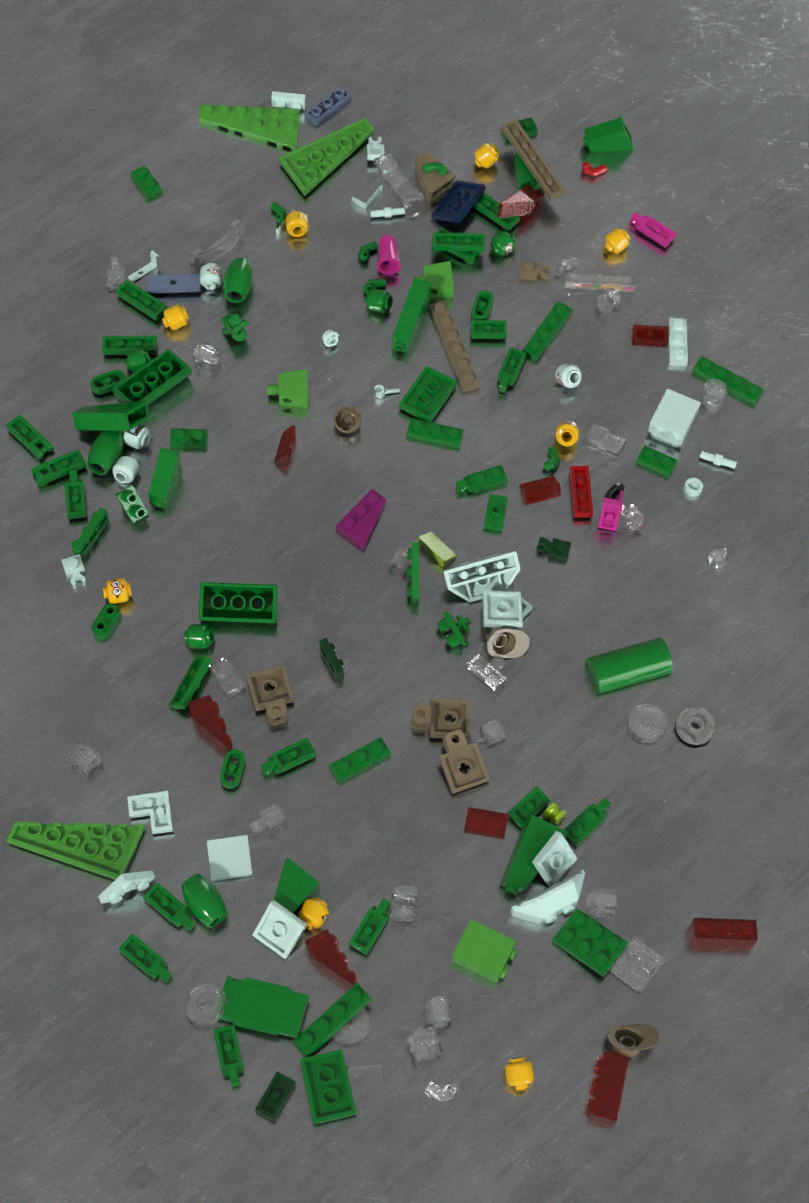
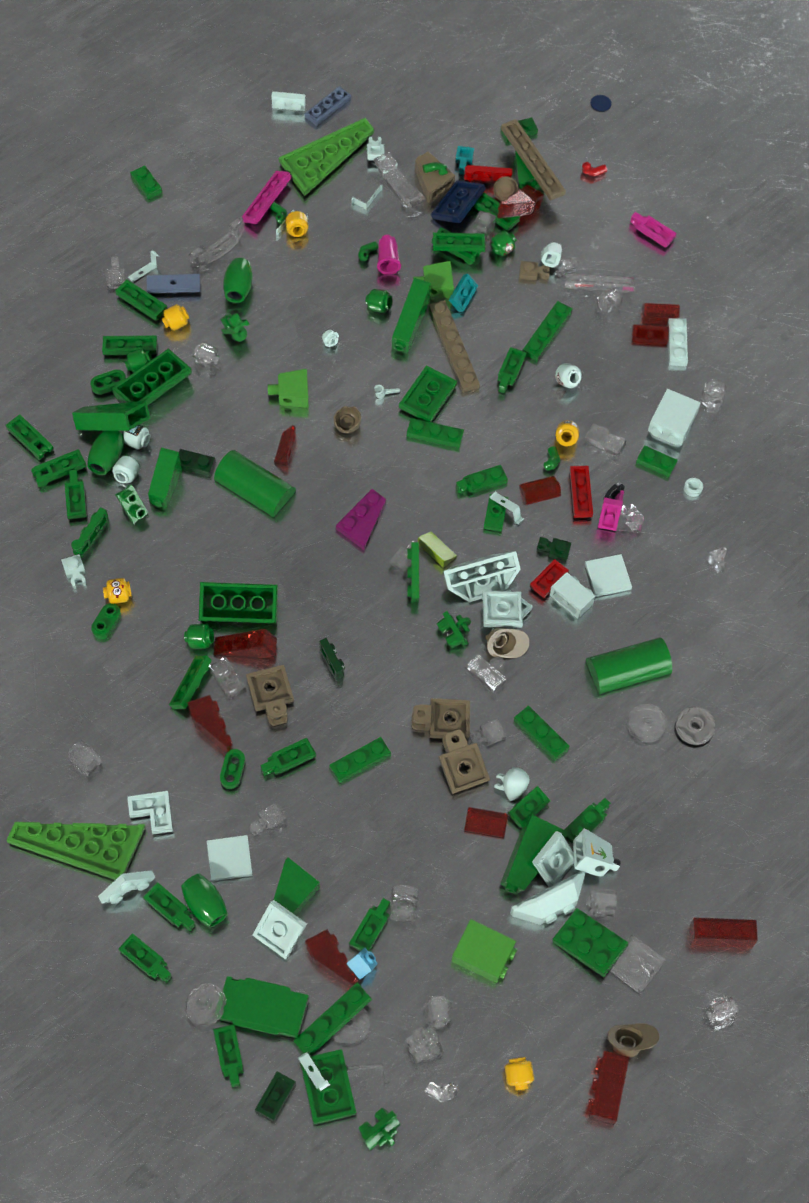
(188, 438): green plate -> none
(196, 462): none -> dark green plate
(211, 276): light aqua head -> none
(249, 644): none -> clear red slope
(253, 482): none -> green brick
(259, 123): bright green wing -> none
(266, 197): none -> dark pink plate
(313, 913): yellow head -> none
(315, 1076): none -> light aqua piece
(362, 963): none -> medium azure plate
(374, 284): green arm -> none
(380, 1132): none -> green hips
(387, 212): light aqua bar -> none
(463, 292): none -> teal plate
(464, 156): none -> teal plate
(480, 307): green plate -> none
(484, 224): none -> clear brick
(485, 174): none -> red plate
(486, 155): yellow head -> none
(488, 329): green plate -> none
(504, 188): none -> dark tan plate
(509, 505): none -> light aqua piece
(514, 782): none -> light aqua piece
(541, 733): none -> green plate
(548, 577): none -> red plate
(551, 254): none -> light aqua rock
(554, 814): lime wheel -> none
(572, 595): none -> light aqua brick
(593, 854): none -> light aqua torso
(601, 103): none -> dark blue sticker
(608, 136): green slope -> none
(608, 575): none -> light aqua tile
(616, 241): yellow head -> none
(661, 310): none -> clear red slope
(718, 460): light aqua bar -> none
(722, 1010): none -> clear head
(735, 384): green plate -> none

